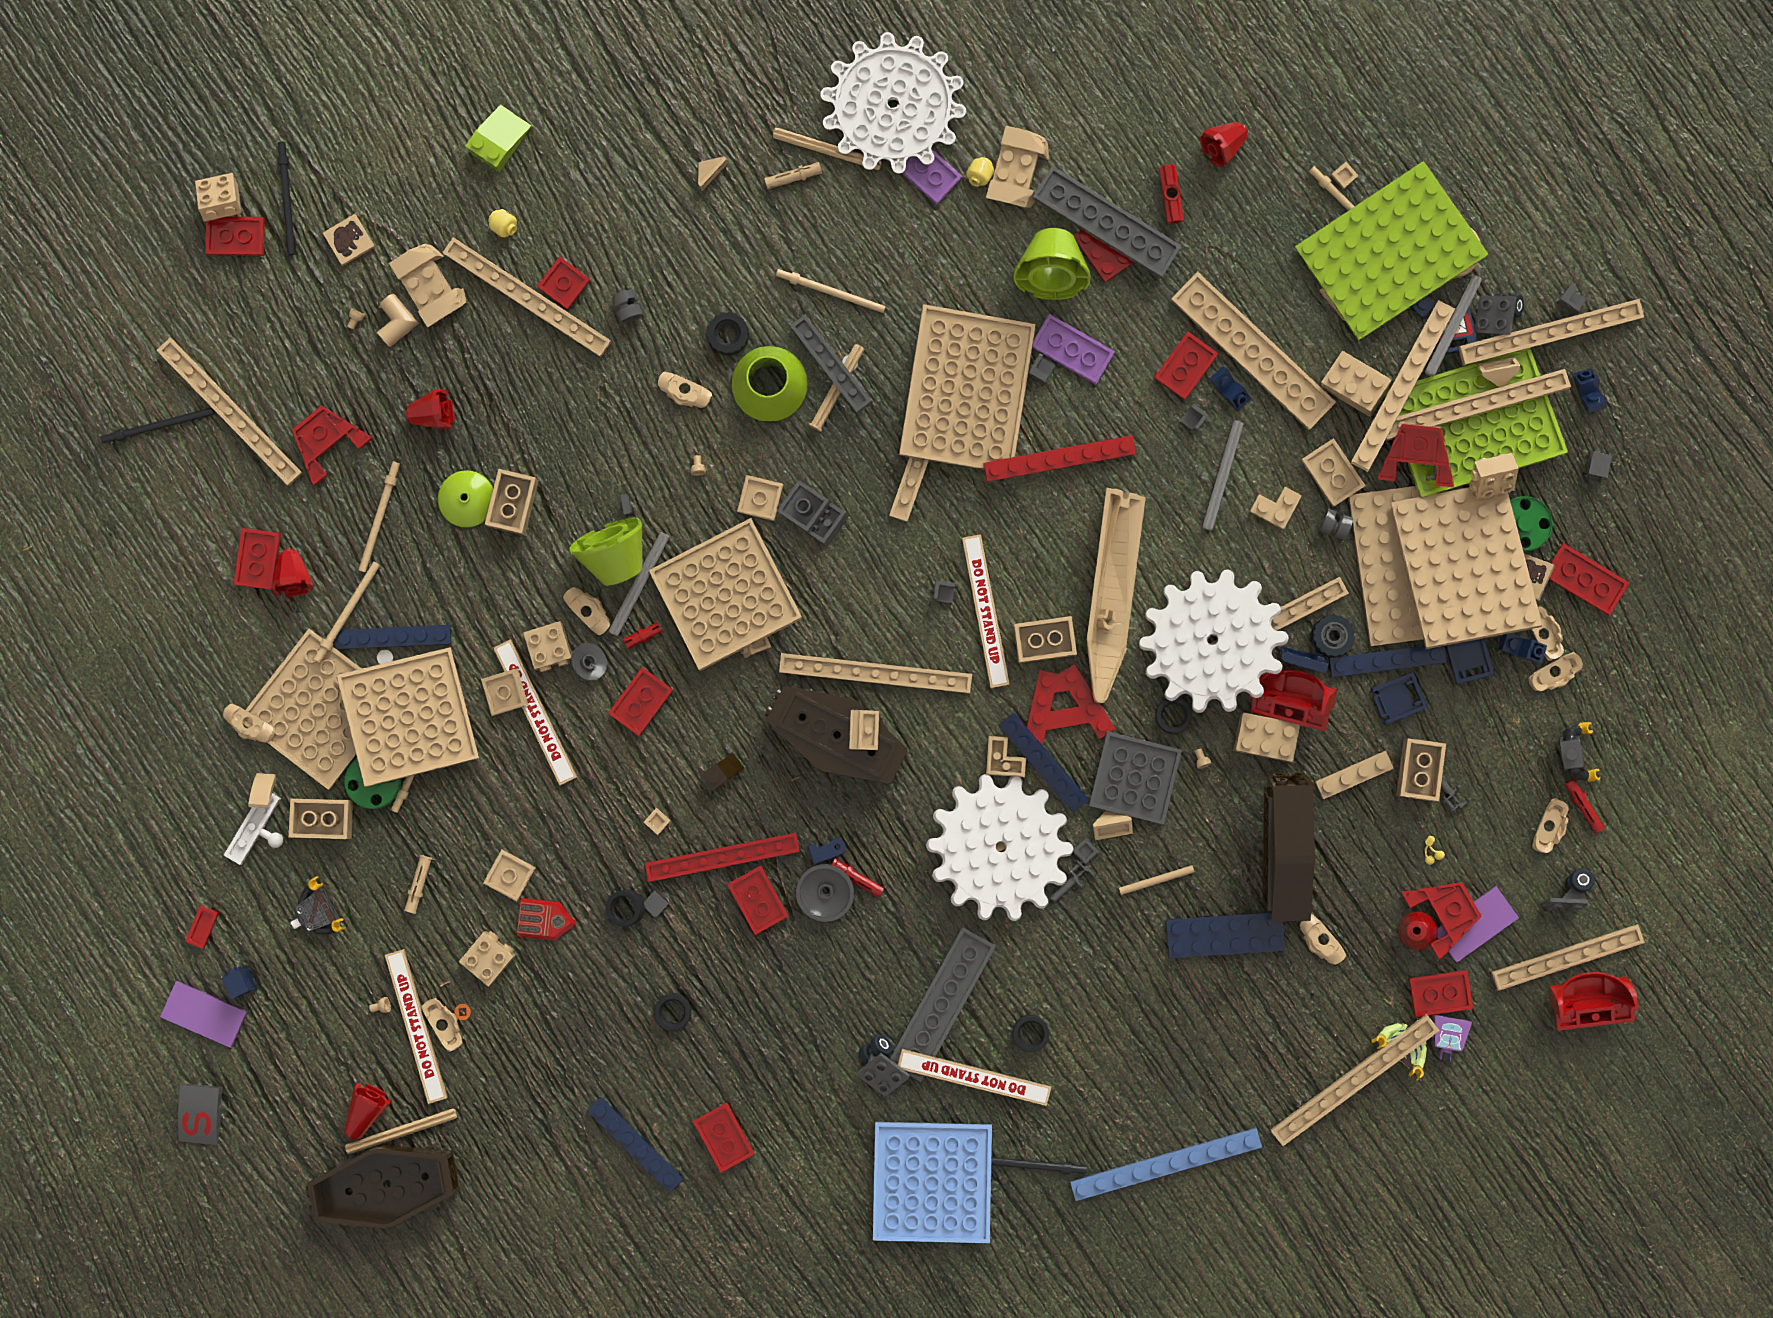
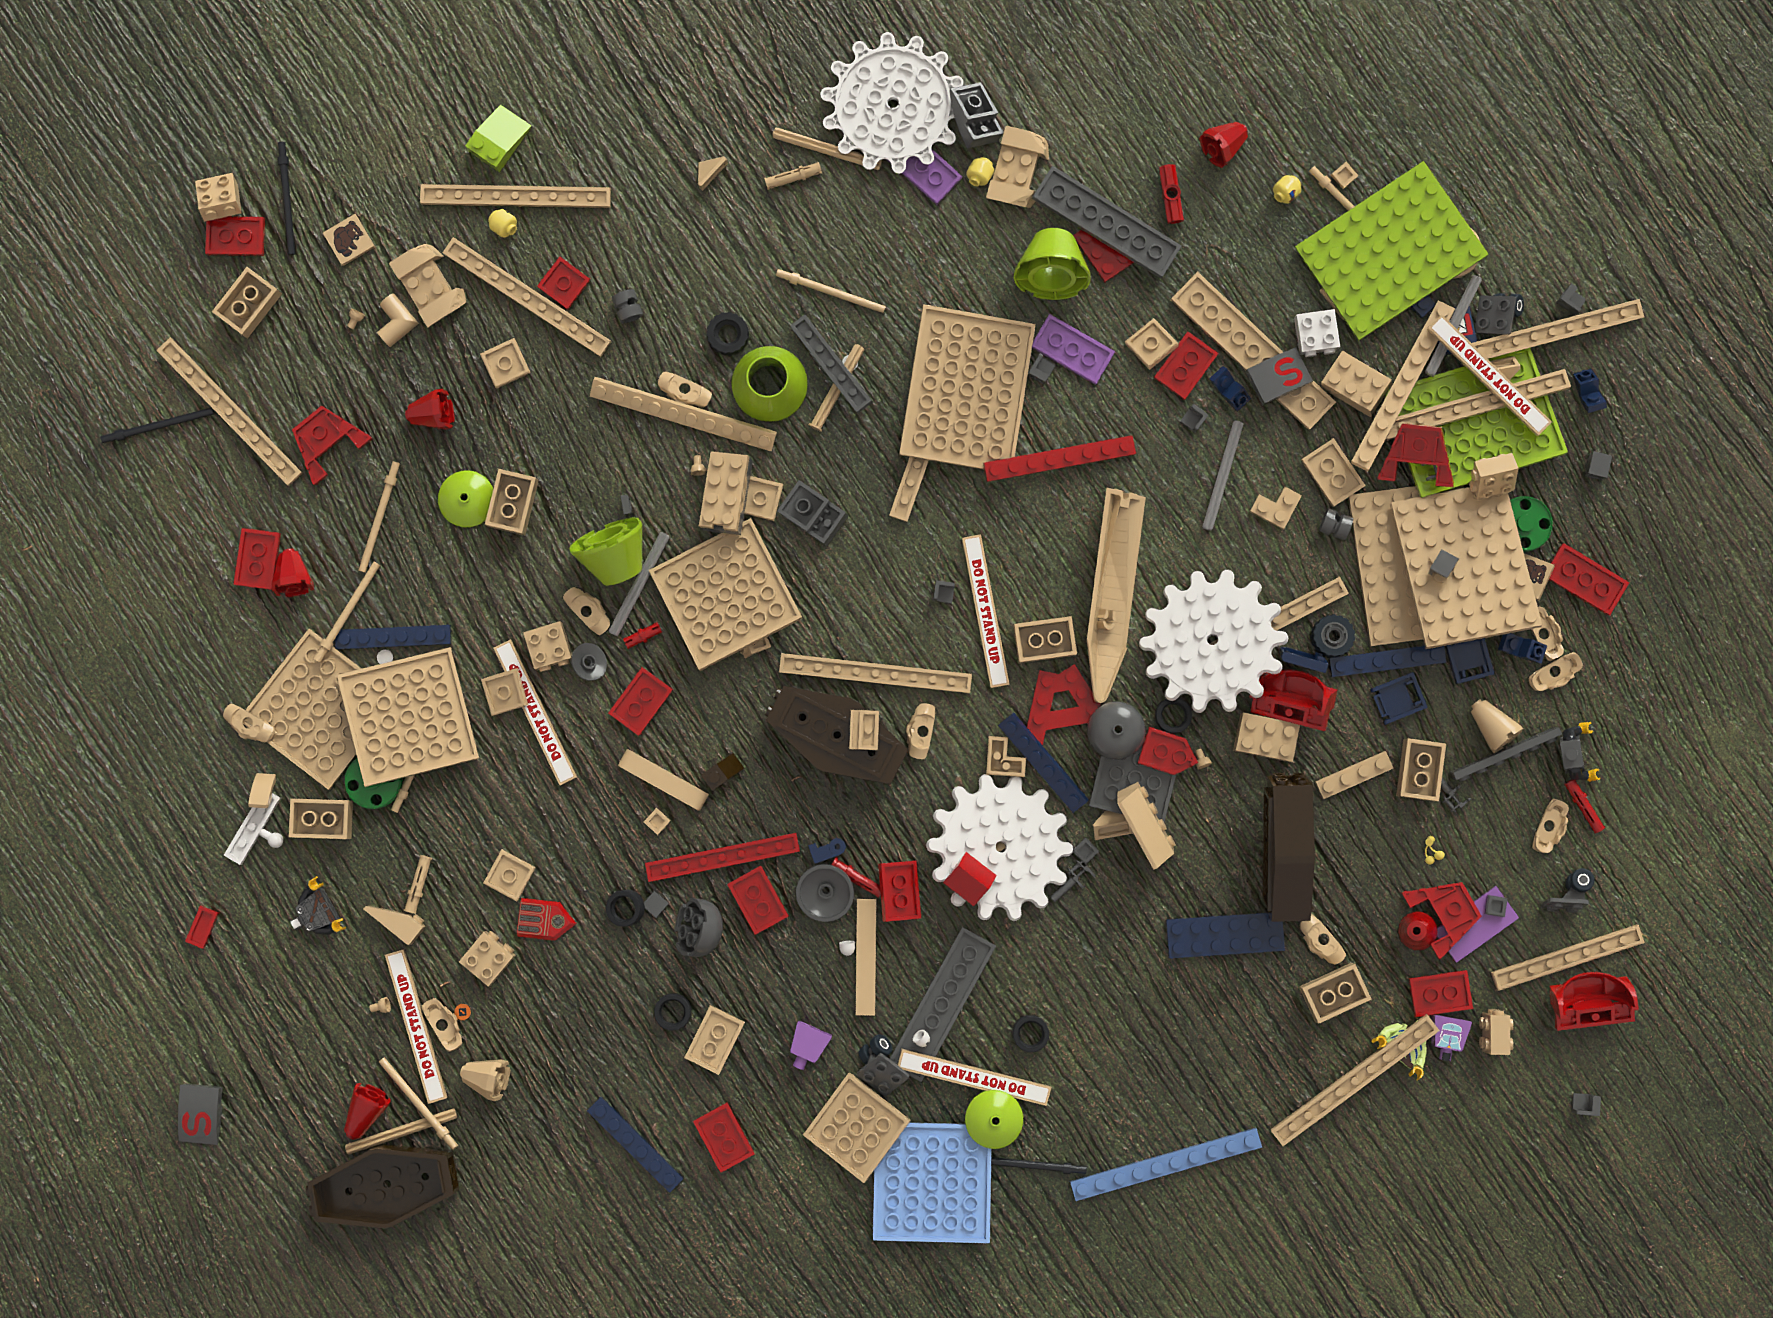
(203, 1014): medium lavender tile -> none
(238, 982): dark blue brick -> none
(247, 302): none -> tan brick
(401, 924): none -> tan slope
(442, 1132): none -> tan bar
(487, 1077): none -> tan cone
(505, 363): none -> tan tile
(515, 196): none -> tan plate
(663, 779): none -> tan beam
(683, 414): none -> tan plate
(705, 930): none -> dark grey cylinder
(714, 1039): none -> tan plate
(725, 493): none -> tan piece
(808, 1044): none -> medium lavender torso
(847, 947): none -> white hinge
(856, 1127): none -> tan plate
(866, 957): none -> tan tile
(899, 891): none -> red plate
(921, 1038): none -> white hinge
(923, 716): none -> tan piece
(970, 879): none -> red slope
(975, 115): none -> dark grey slope
(985, 1108): none -> lime dish
(1102, 732): none -> dark grey cylinder
(1145, 824): none -> tan slope
(1151, 343): none -> tan tile
(1156, 880): tan bar -> none
(1166, 752): none -> red tile
(1278, 376): none -> dark grey slope
(1287, 189): none -> light yellow head
(1317, 333): none -> white brick
(1335, 993): none -> tan brick
(1443, 564): none -> dark grey panel
(1489, 375): none -> tile
(1495, 725): none -> tan cone
(1495, 906): none -> dark grey tile
(1496, 1032): none -> tan brick
(1512, 751): none -> dark grey plate
(1586, 1104): none -> dark grey panel

